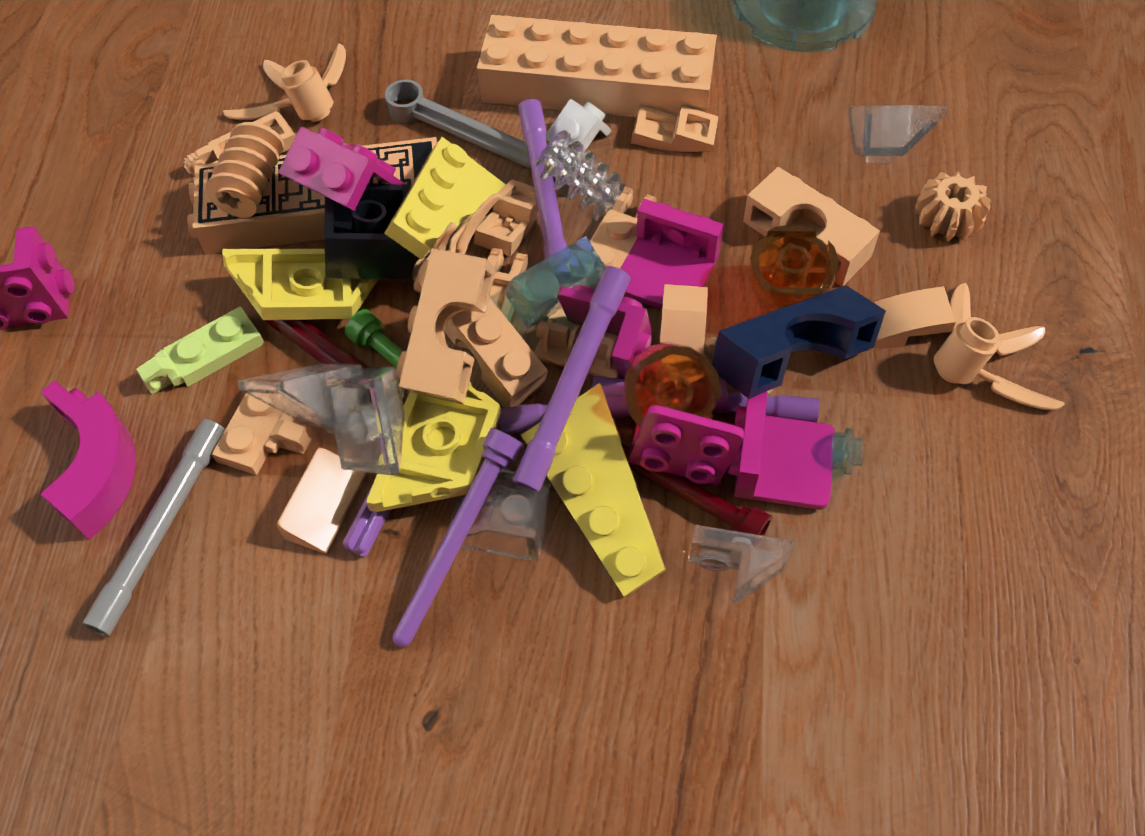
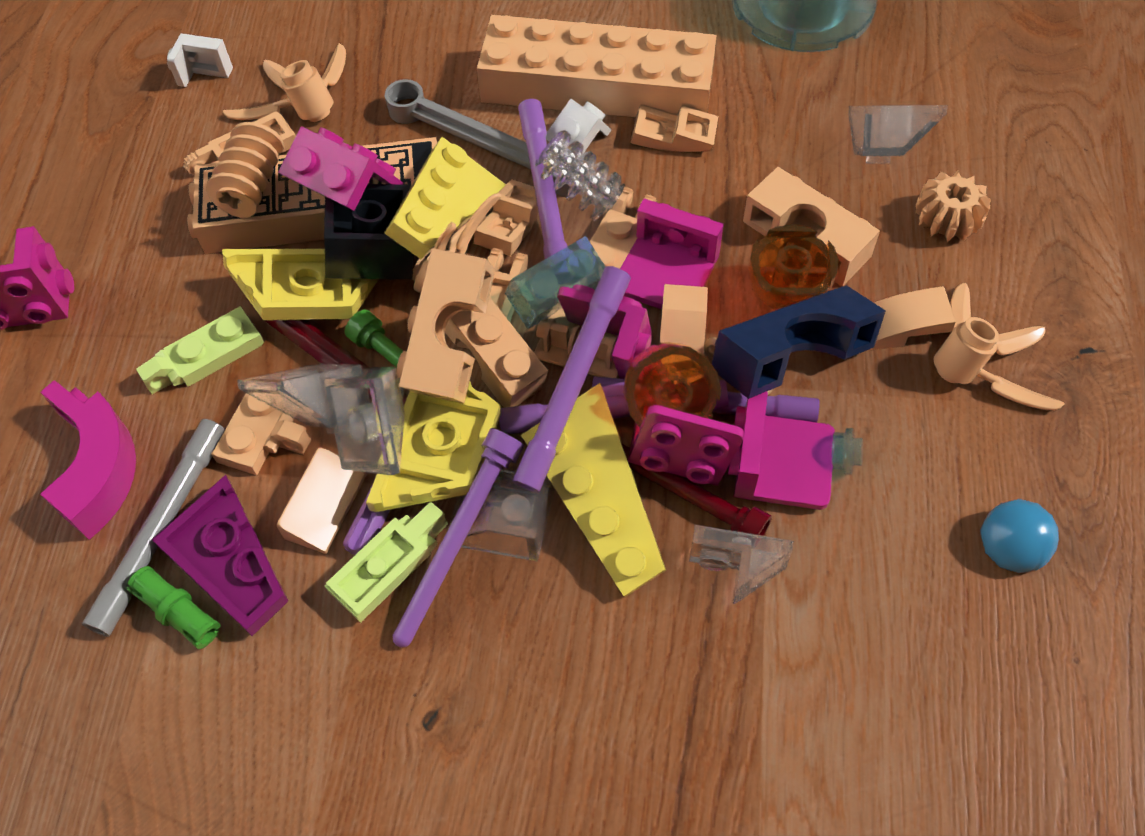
(173, 607): none -> bright green pin
(199, 56): none -> white bracket
(225, 557): none -> magenta wing
(386, 561): none -> yellowish green hinge
(1020, 535): none -> dark azure hair

